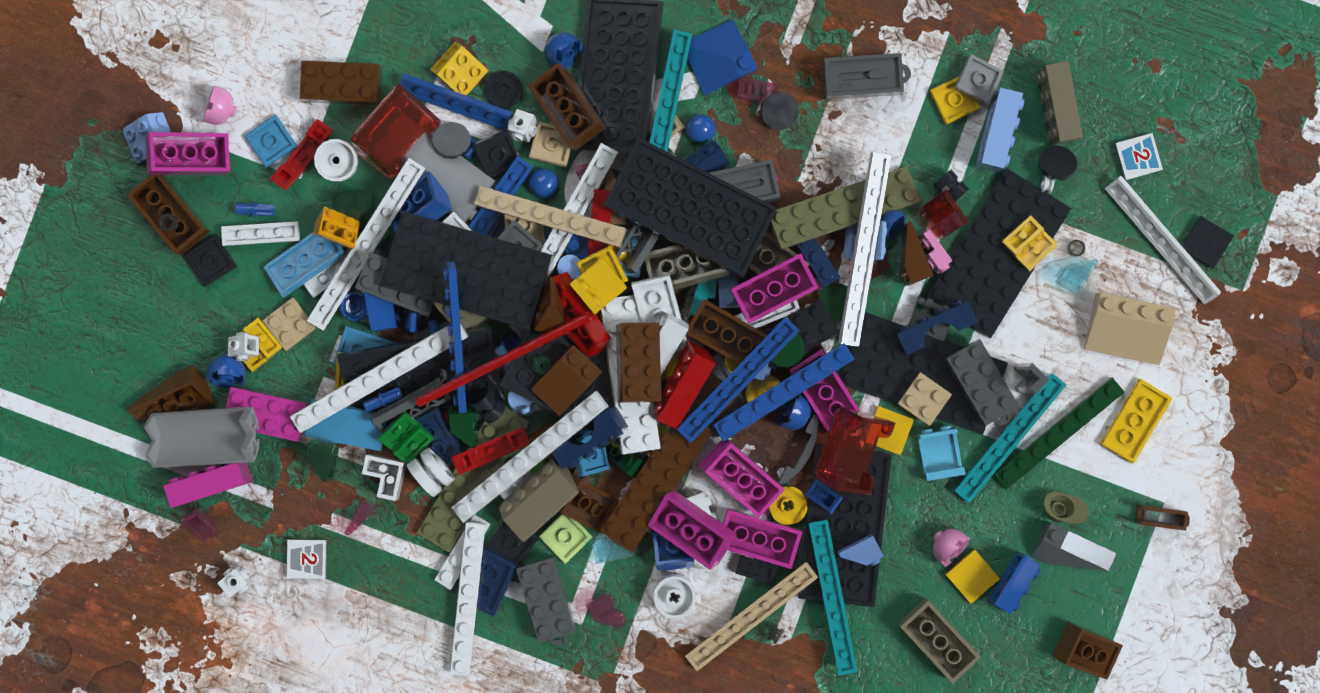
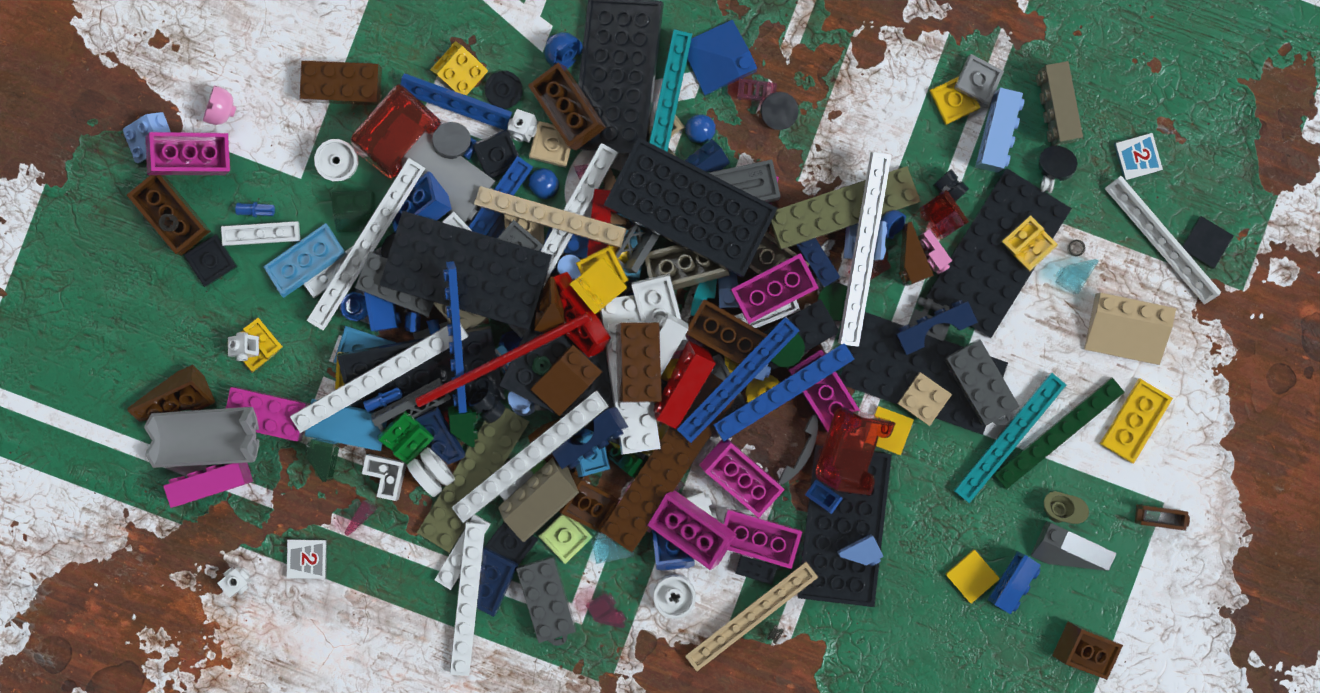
(200, 524): clear pink slope -> none
(226, 371): blue cylinder -> none
(271, 141): dark azure tile -> none
(289, 324): tan plate -> none
(302, 155): red slope -> none
(336, 228): light orange slope -> none
(490, 450): red slope -> none
(794, 413): blue cylinder -> none
(798, 502): yellow plate -> none
(832, 597): teal plate -> none
(864, 76): dark grey piece -> none
(939, 640): dark tan brick -> none
(940, 453): medium azure panel -> none
(949, 545): bright pink cylinder -> none
(1033, 378): dark grey fence -> none

